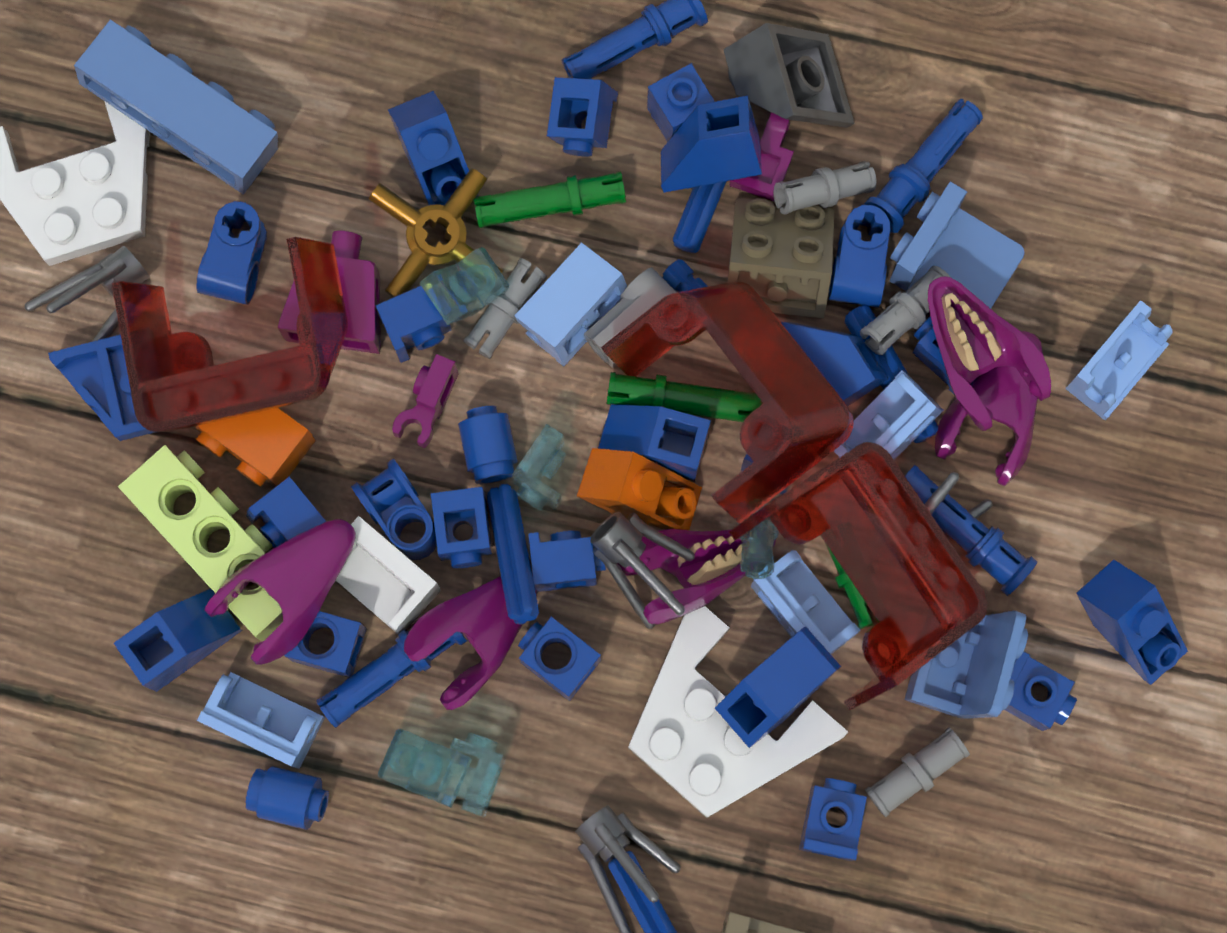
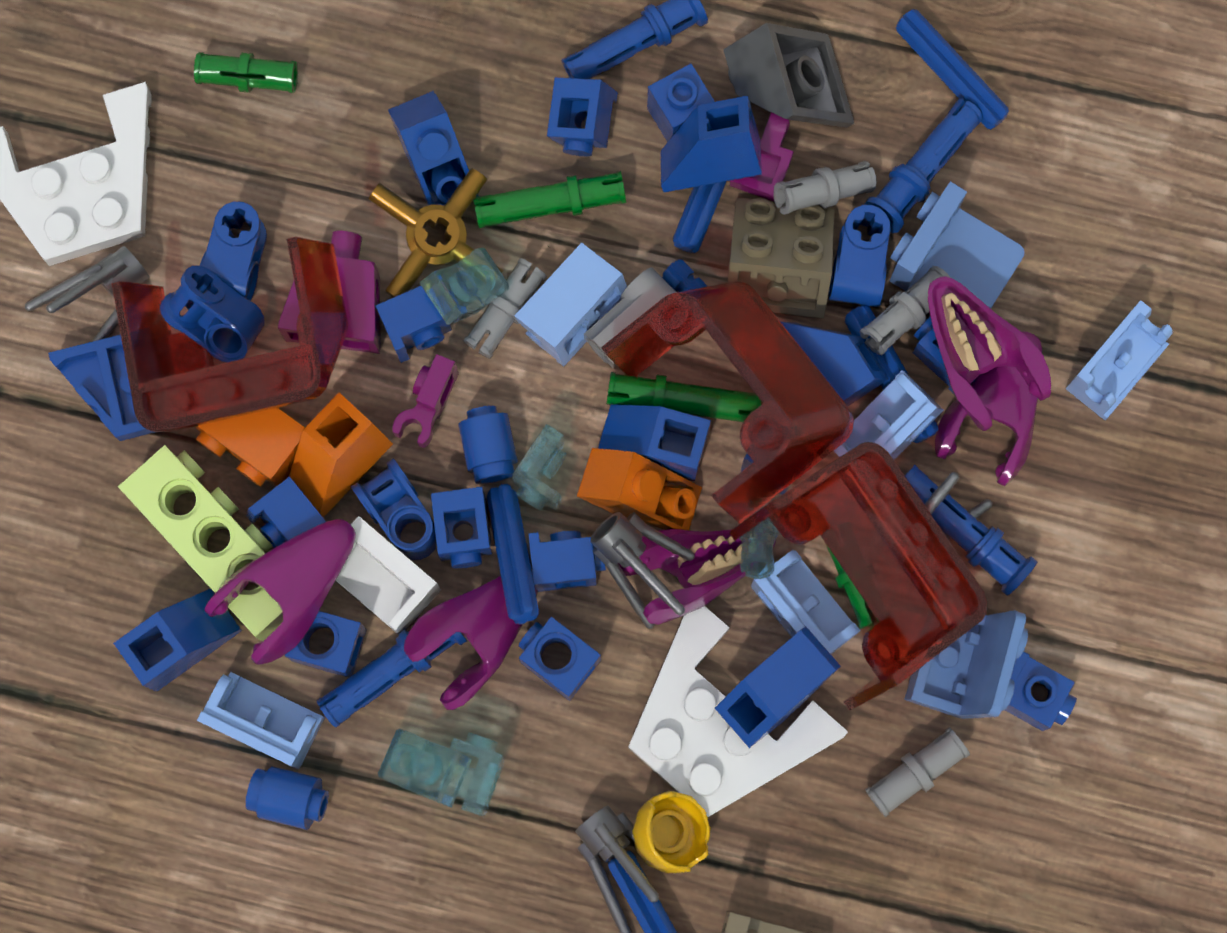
(177, 105): medium blue brick -> none
(215, 316): none -> blue piece
(245, 72): none -> green pin
(336, 453): none -> orange slope
(671, 832): none -> yellow hair
(819, 835): blue brick -> none
(951, 67): none -> blue axle
(1133, 620): blue slope -> none

